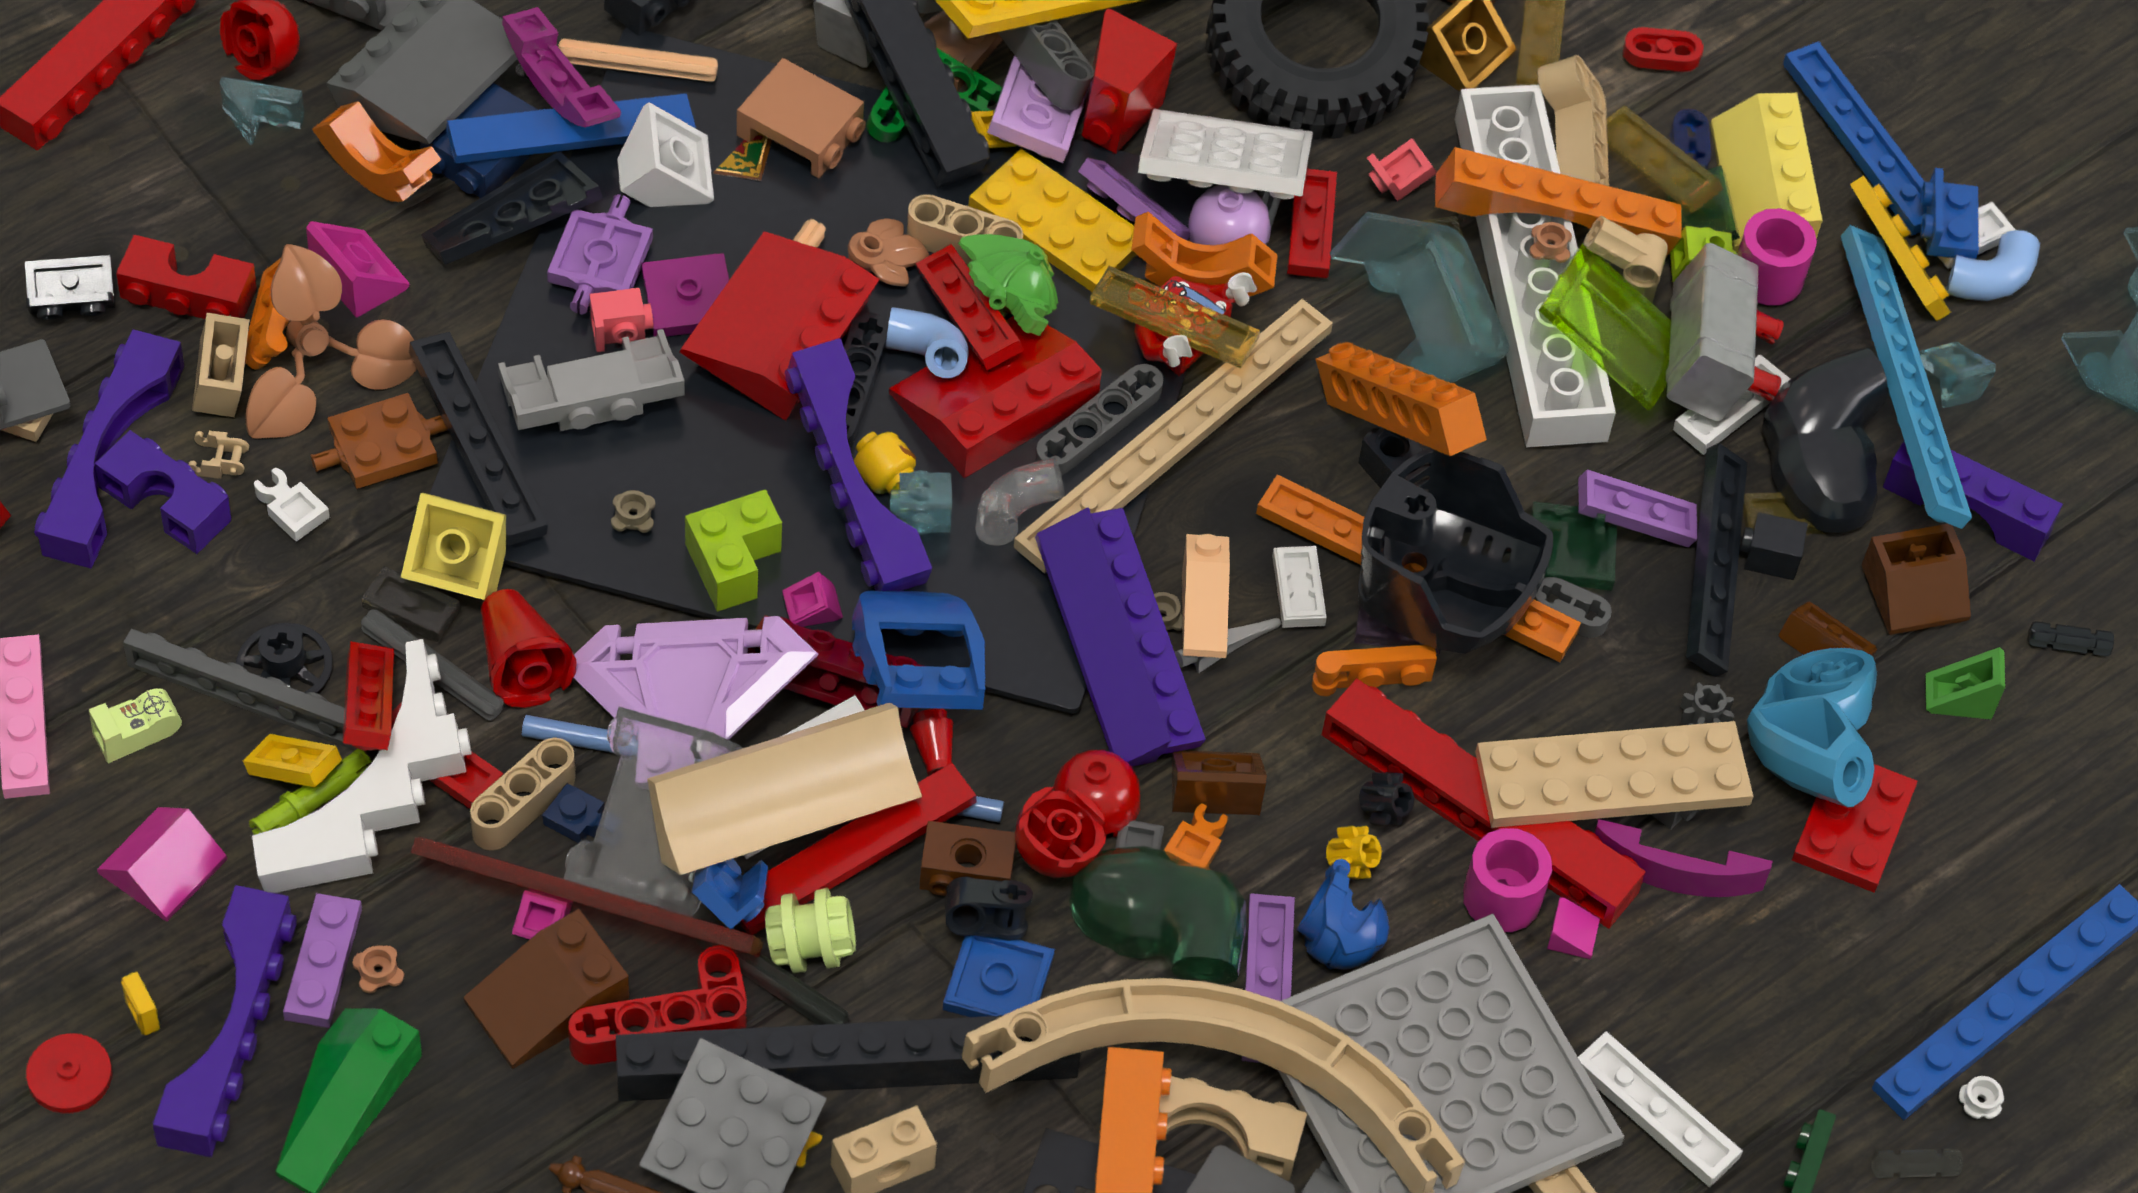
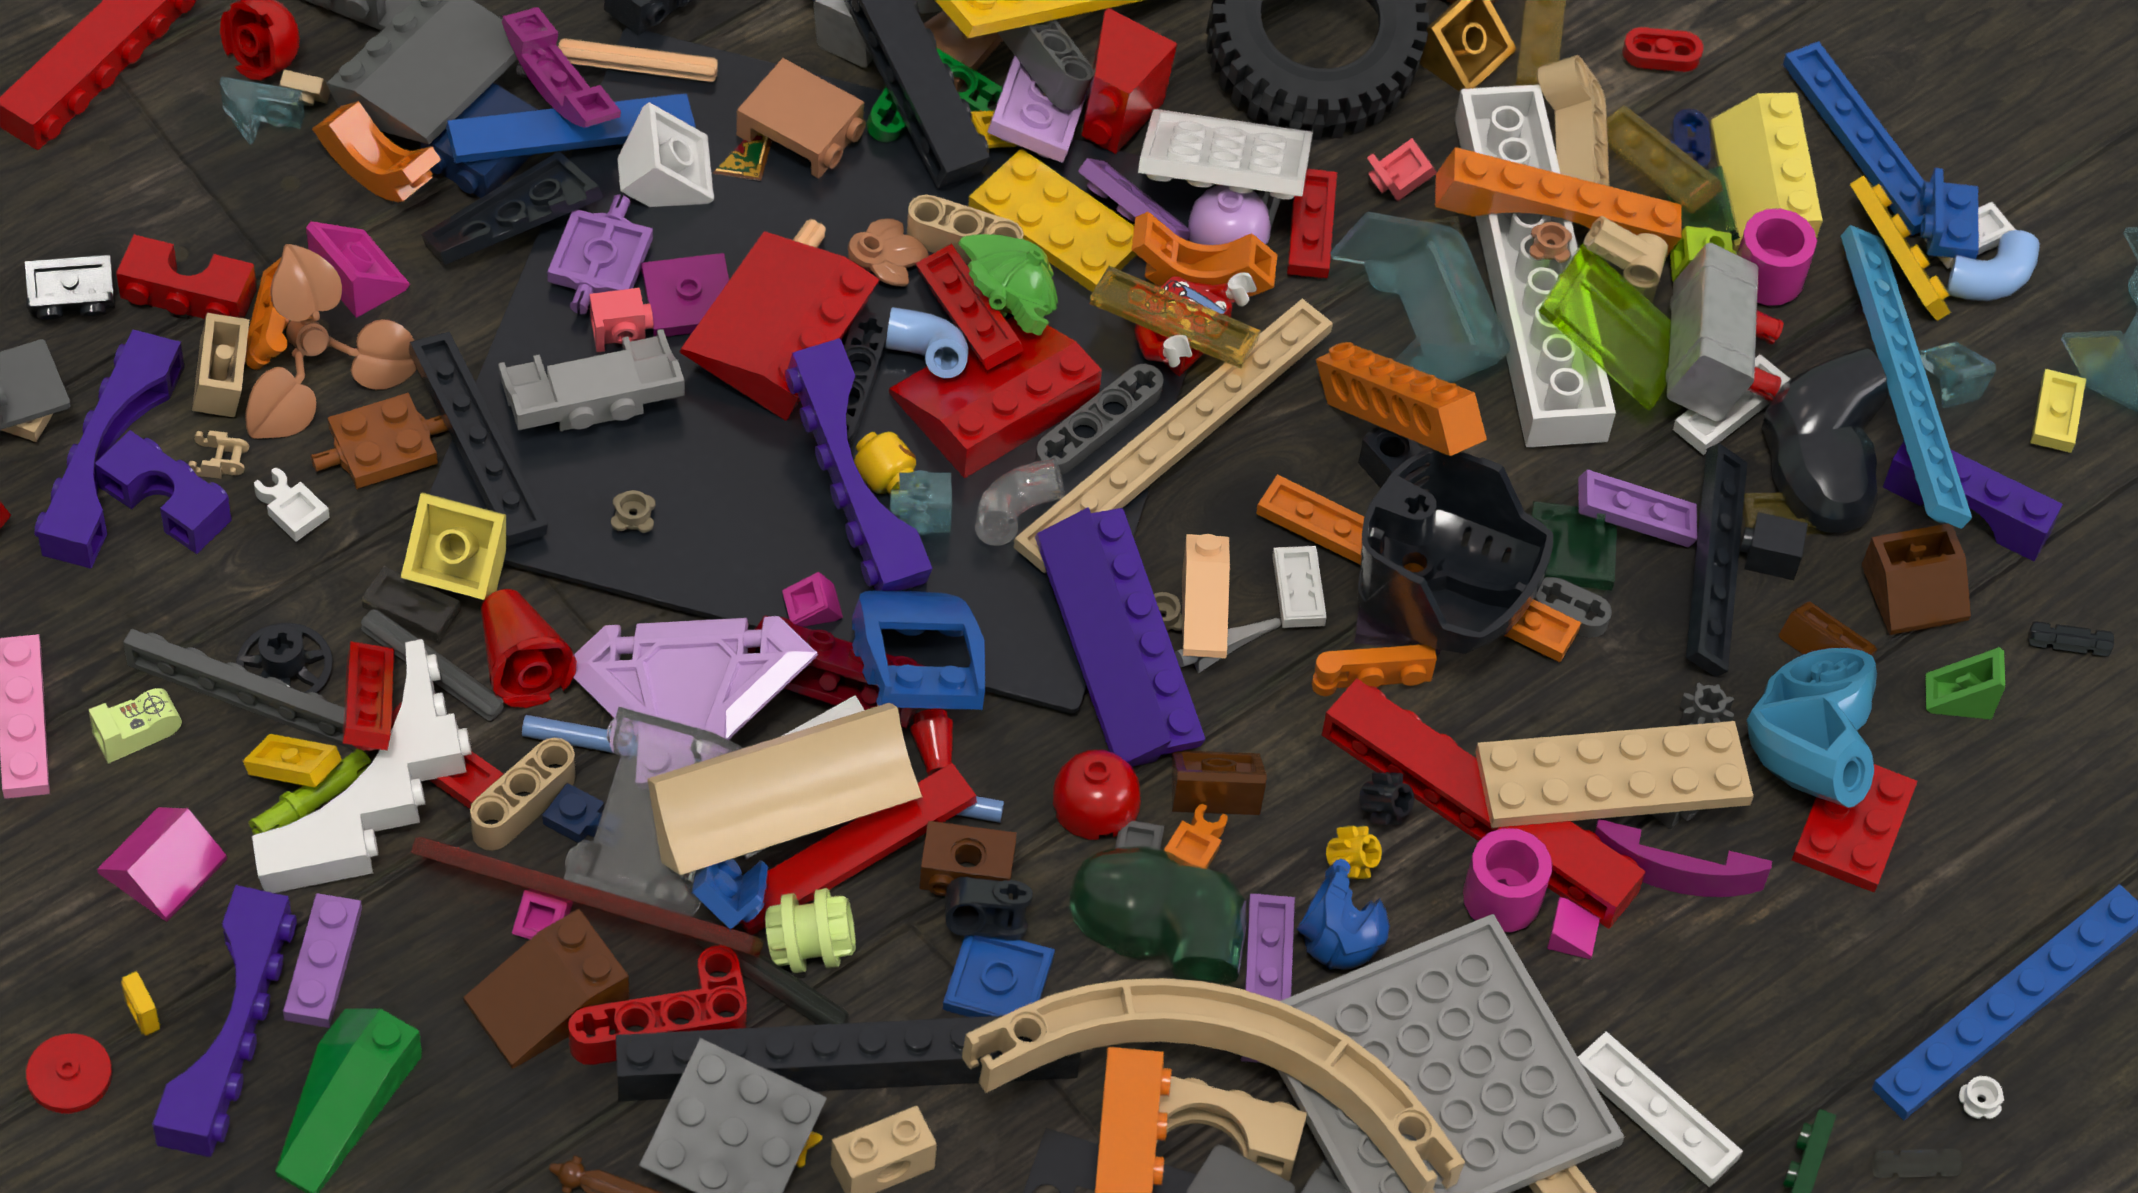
(312, 87): none -> tan plate
(378, 957): nougat plate -> none
(727, 542): lime brick -> none
(1059, 832): red cylinder -> none
(2058, 410): none -> light yellow plate

